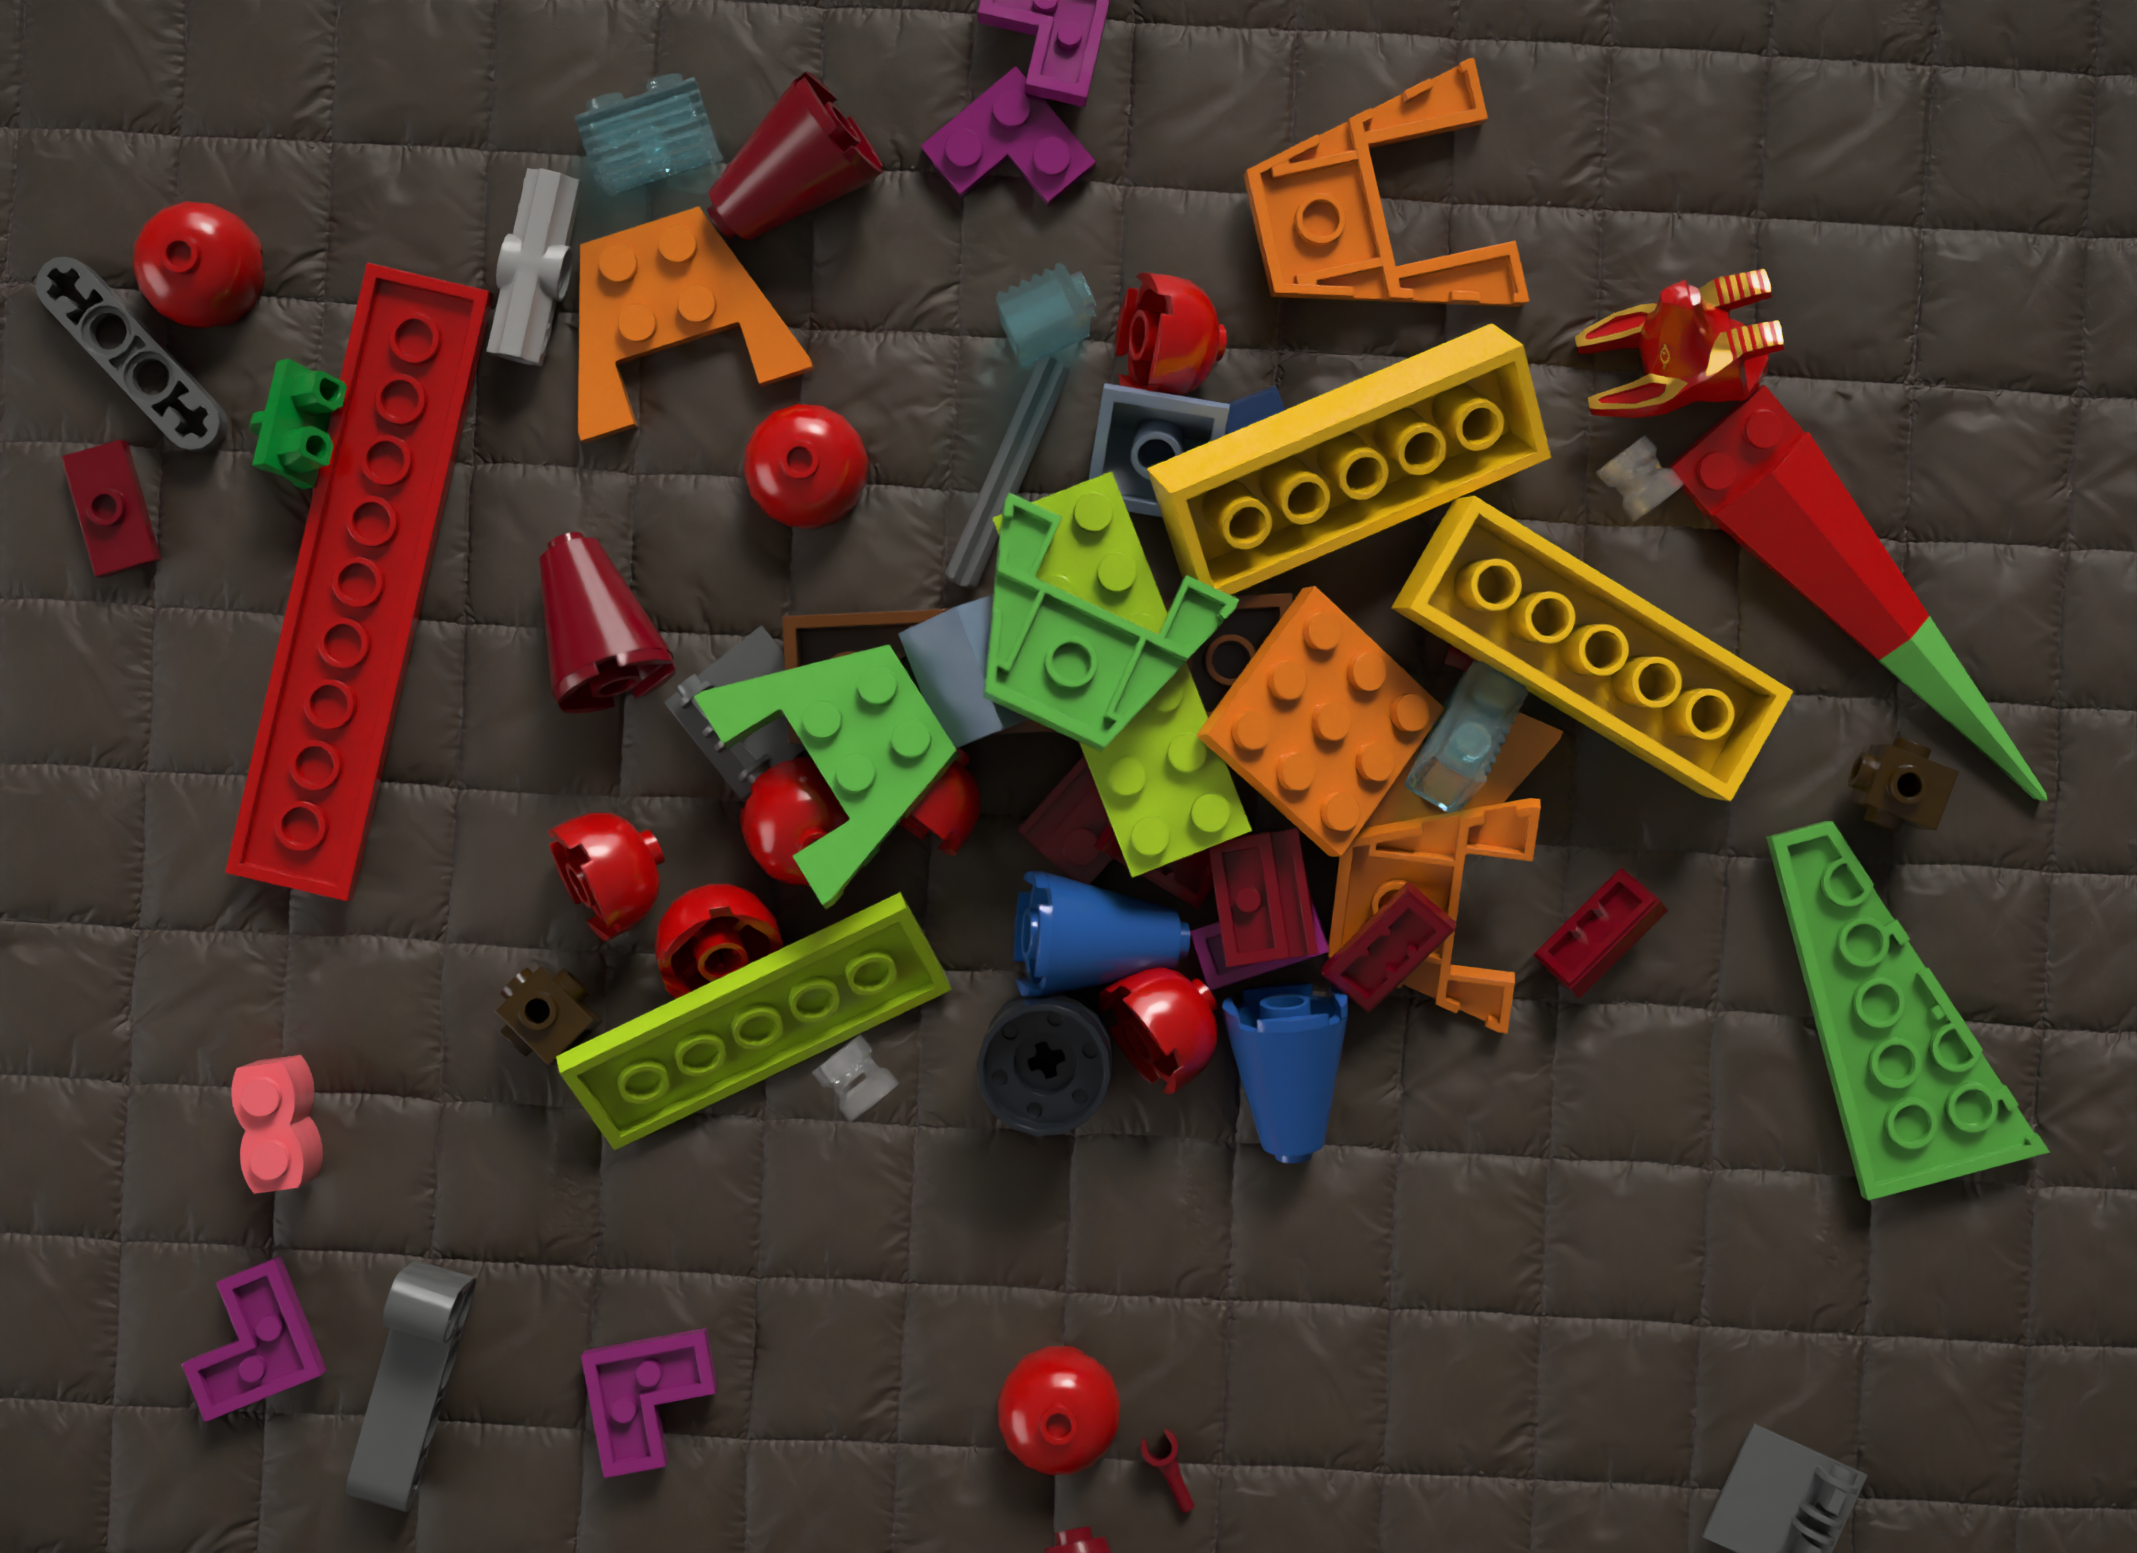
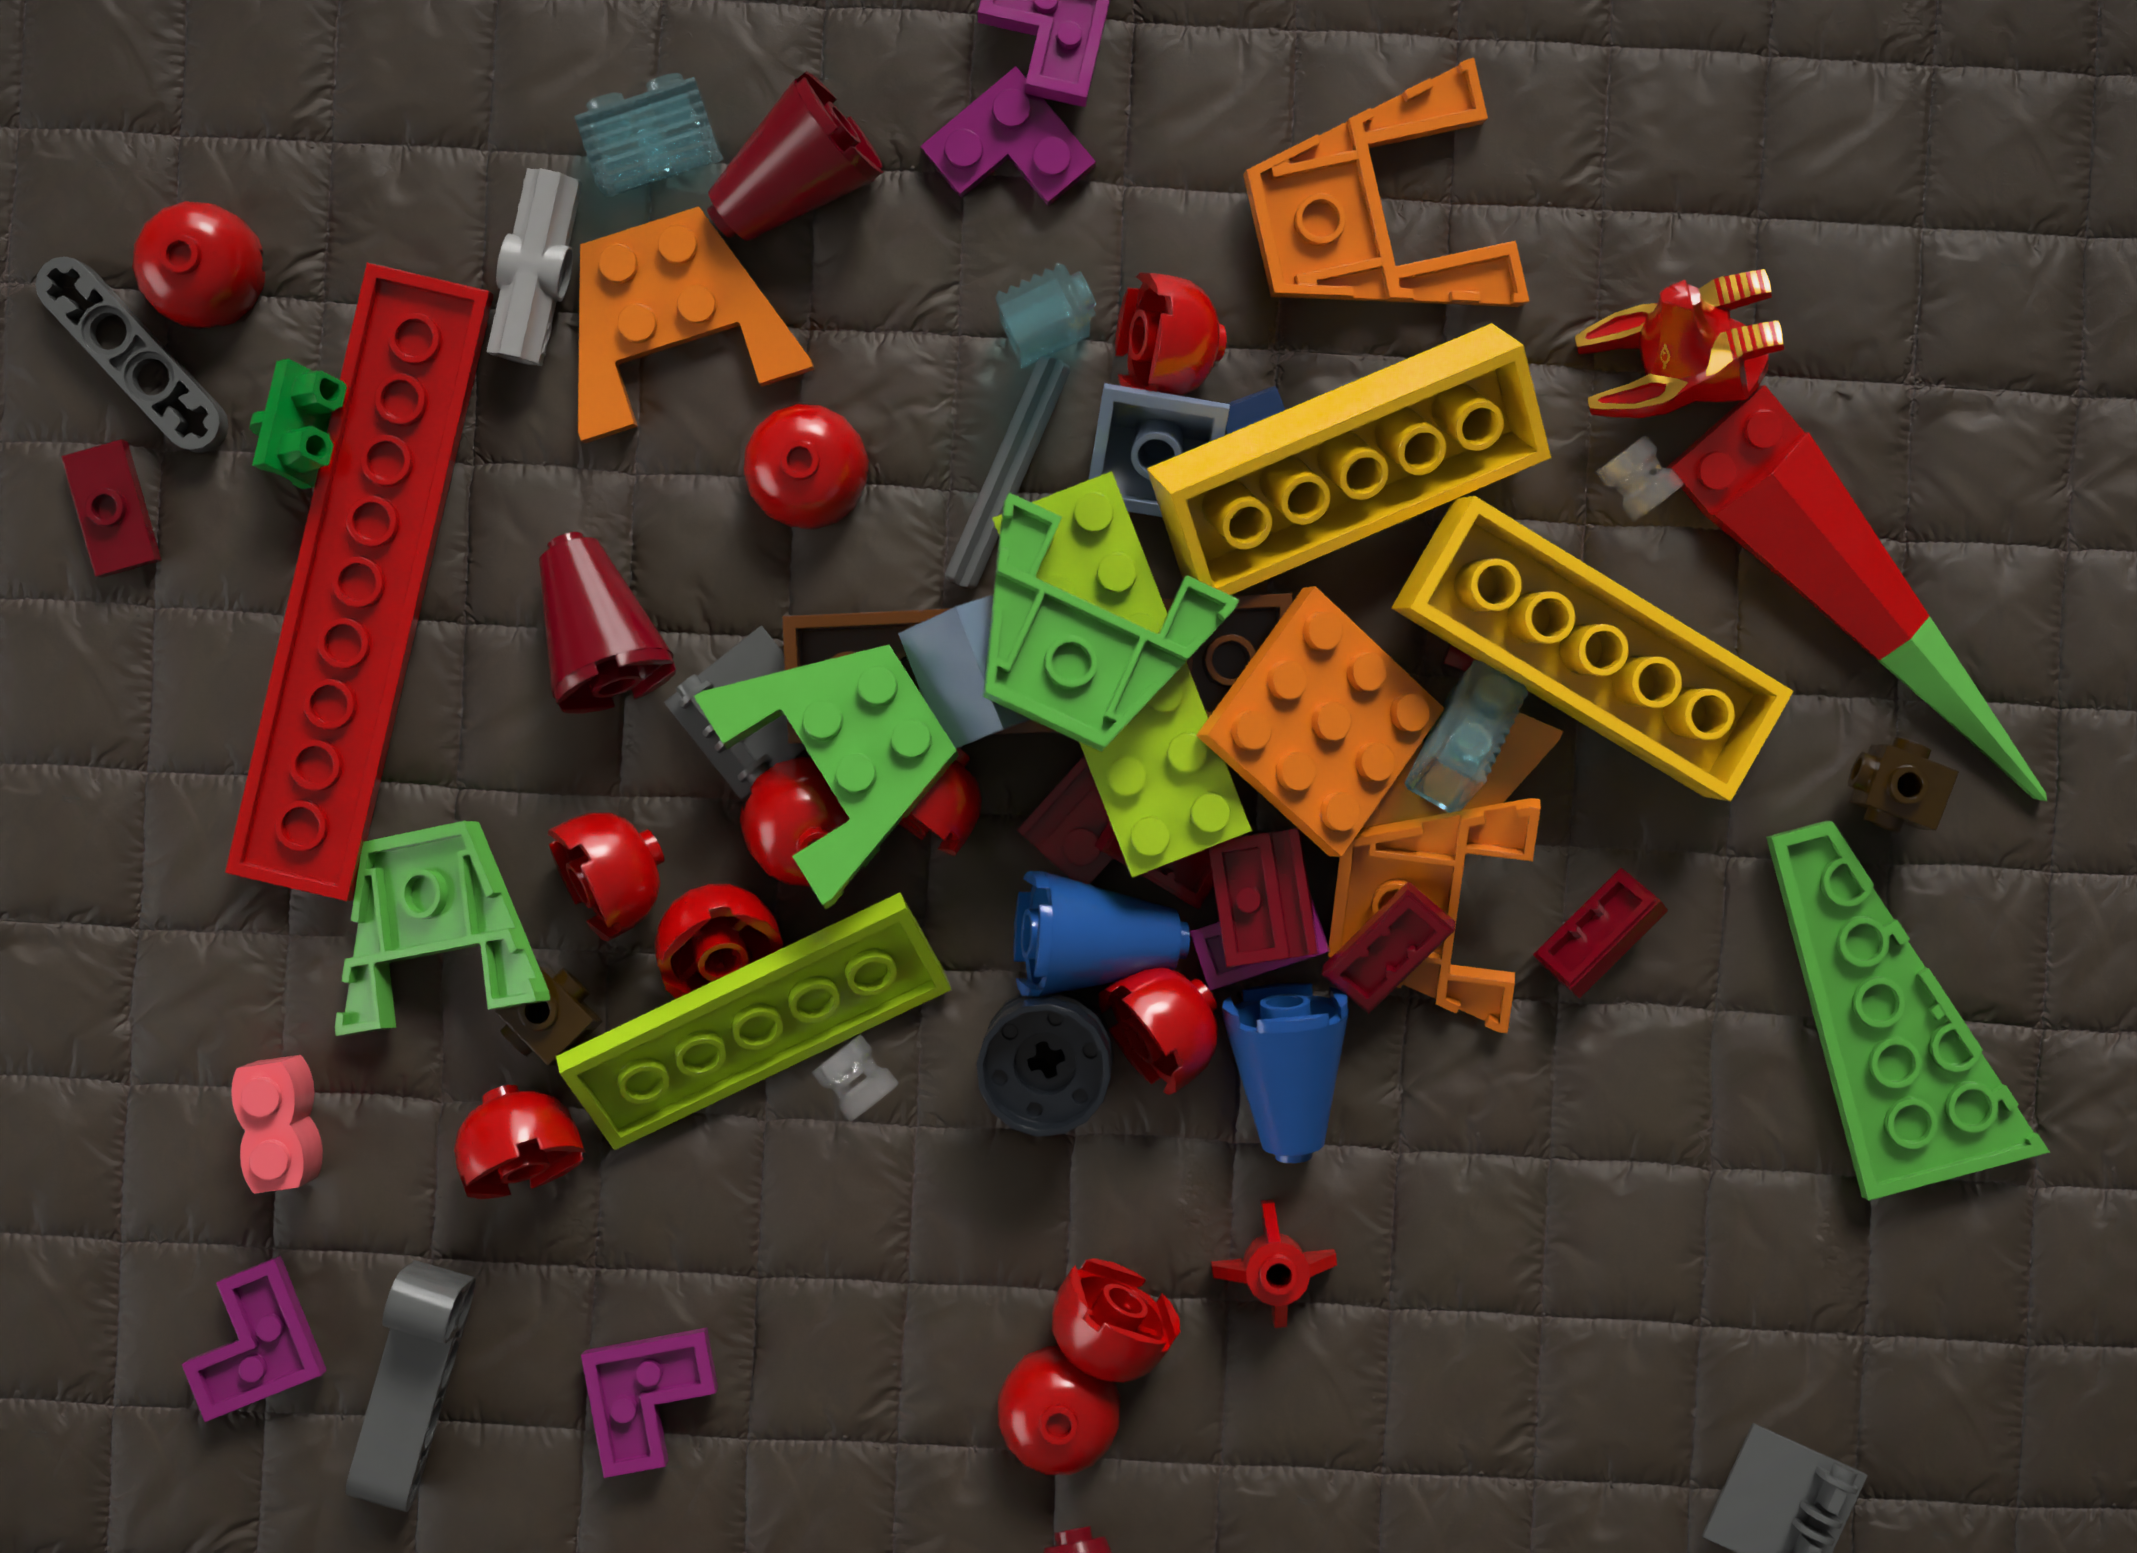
(426, 898): none -> bright green wing
(515, 1140): none -> red cylinder
(1111, 1324): none -> red cylinder
(1171, 1471): dark red hand -> none
(1270, 1250): none -> red brick

